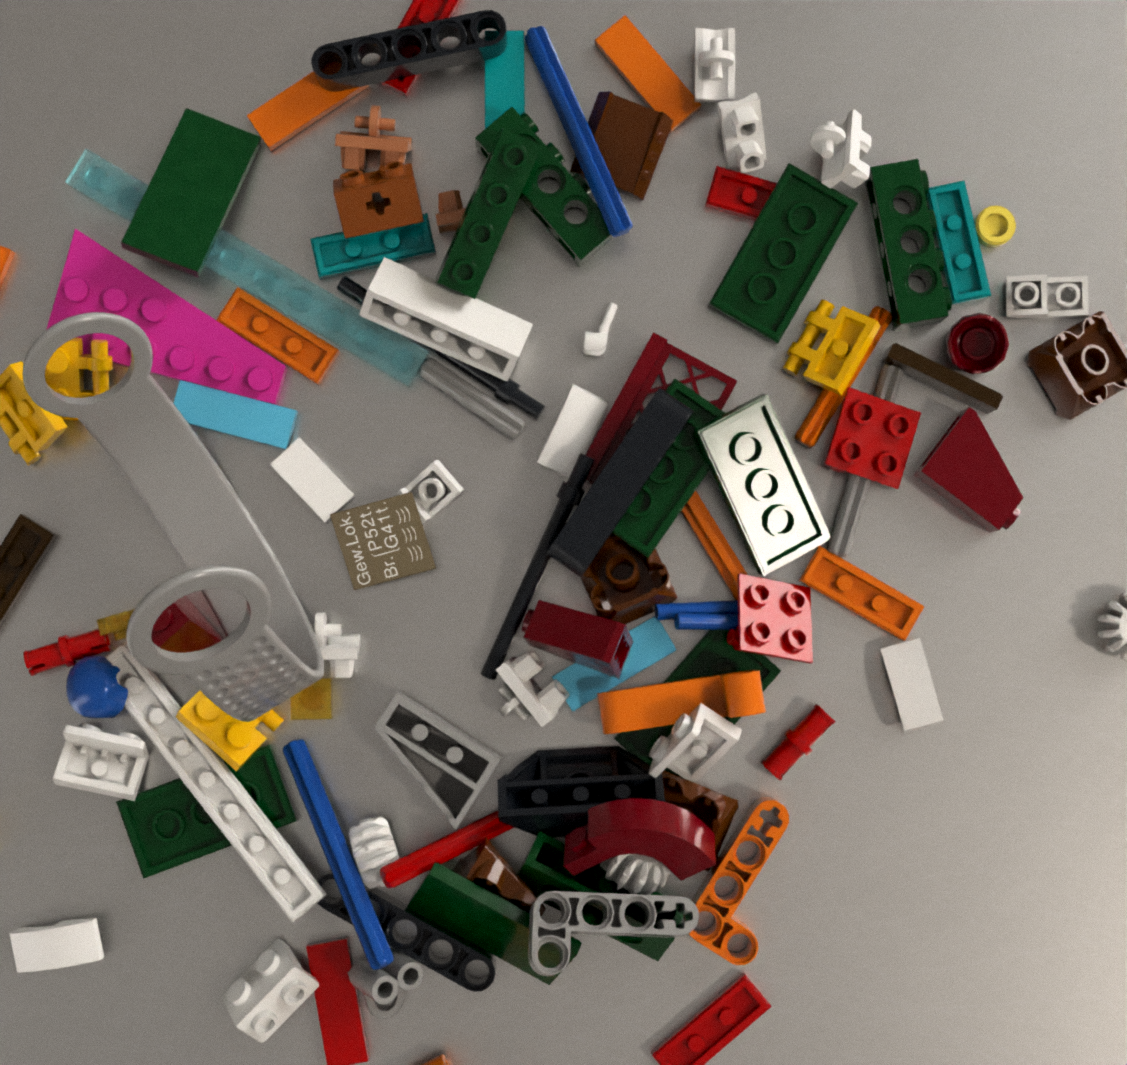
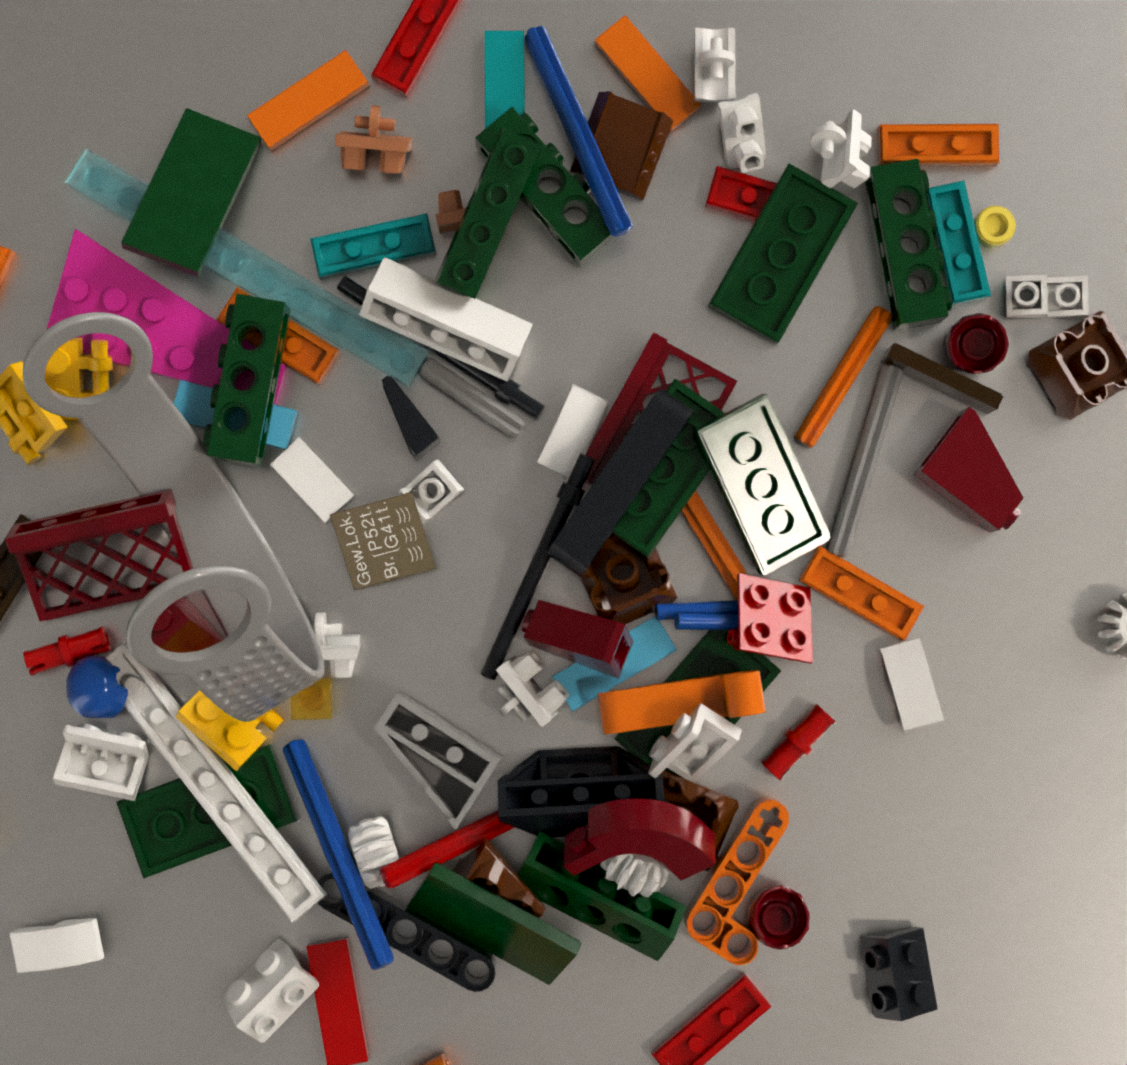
(83, 527): none -> dark red fence
(115, 625): clear yellow plate -> none
(249, 443): none -> dark green brick
(358, 208): dark orange brick -> none
(386, 983): light grey piece -> none
(390, 44): black beam -> none
(415, 429): none -> black slope
(595, 342): white hand -> none
(612, 924): light grey beam -> none
(779, 917): none -> dark red hair
(840, 350): yellow plate -> none
(872, 438): red hinge -> none
(898, 974): none -> black bracket
(939, 144): none -> orange tile

